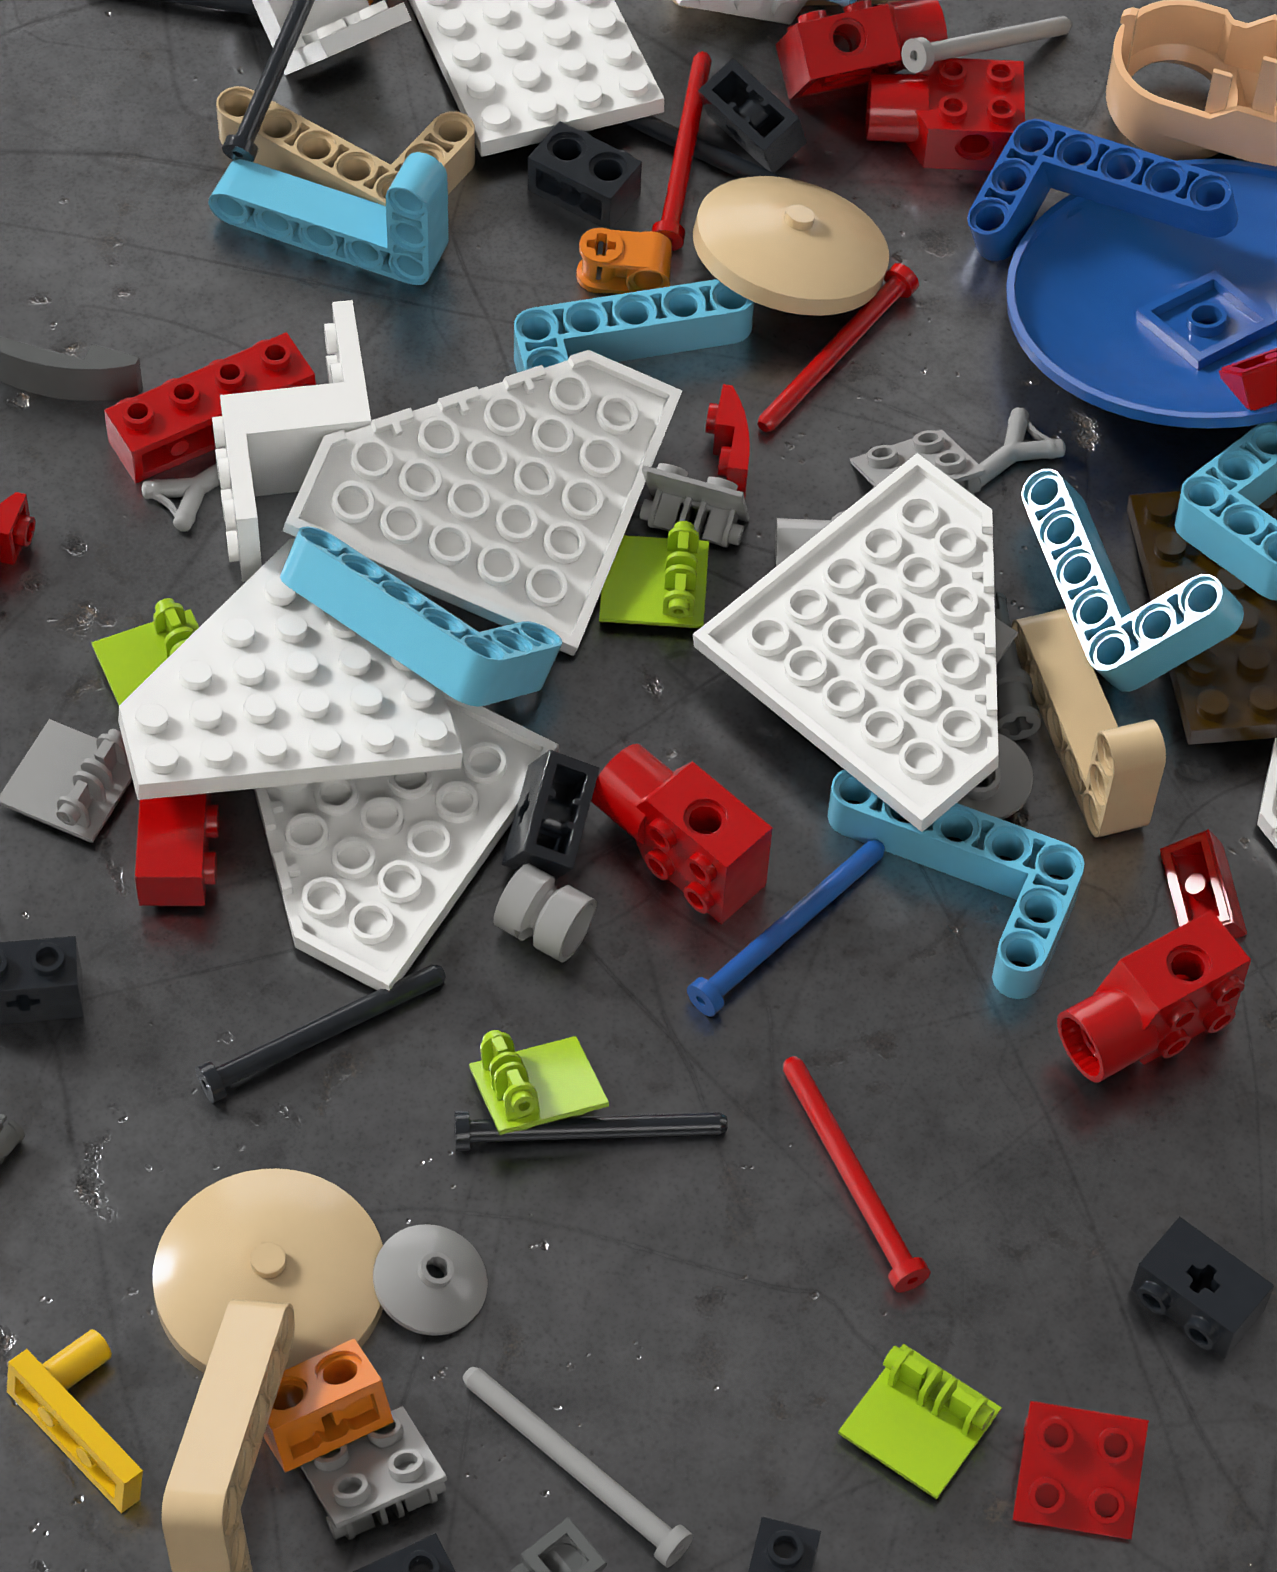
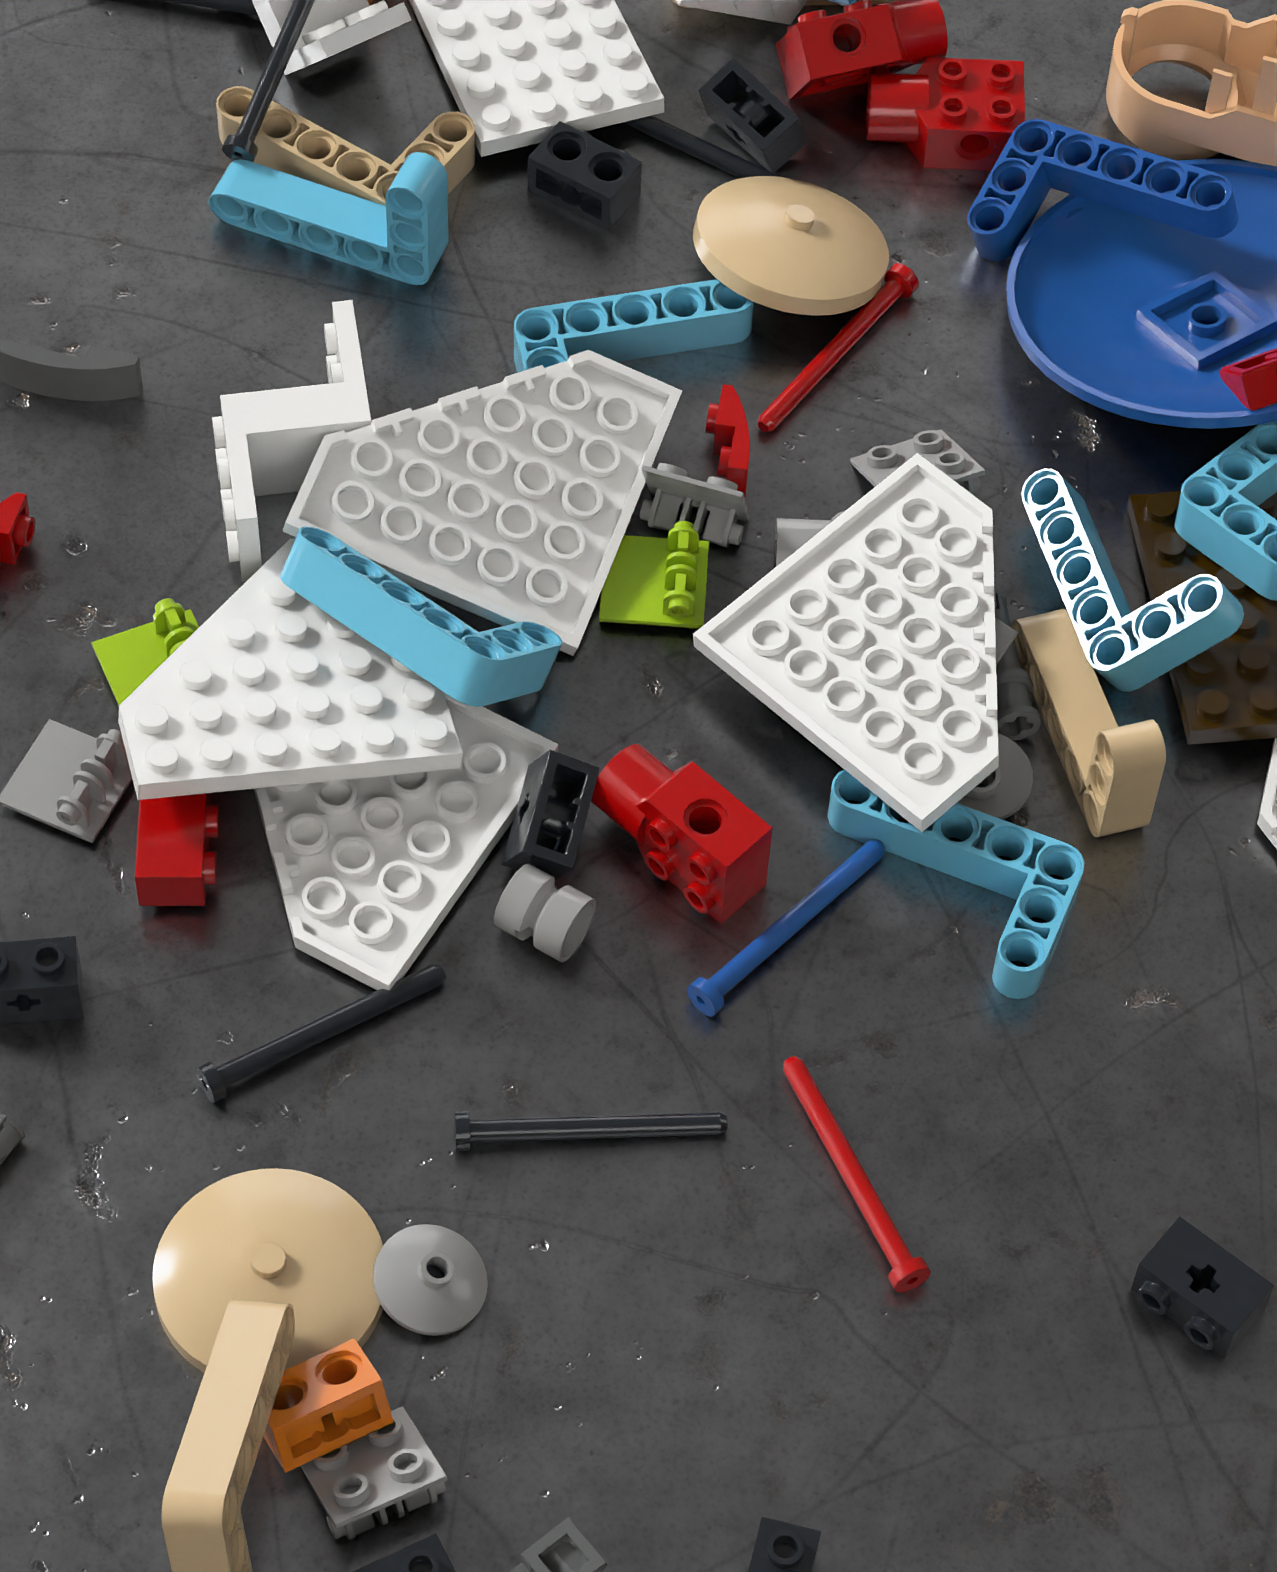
(44, 1397): yellow piece -> none
(176, 418): red brick -> none
(189, 488): light grey piece -> none
(535, 1082): lime hinge -> none
(628, 261): orange piece -> none
(669, 1542): light grey bar -> none
(684, 153): red bar -> none
(919, 1420): lime hinge -> none
(920, 54): light grey bar -> none
(1017, 450): light grey piece -> none
(1080, 1470): red hinge -> none
(1157, 999): red brick -> none
(1202, 881): red slope -> none

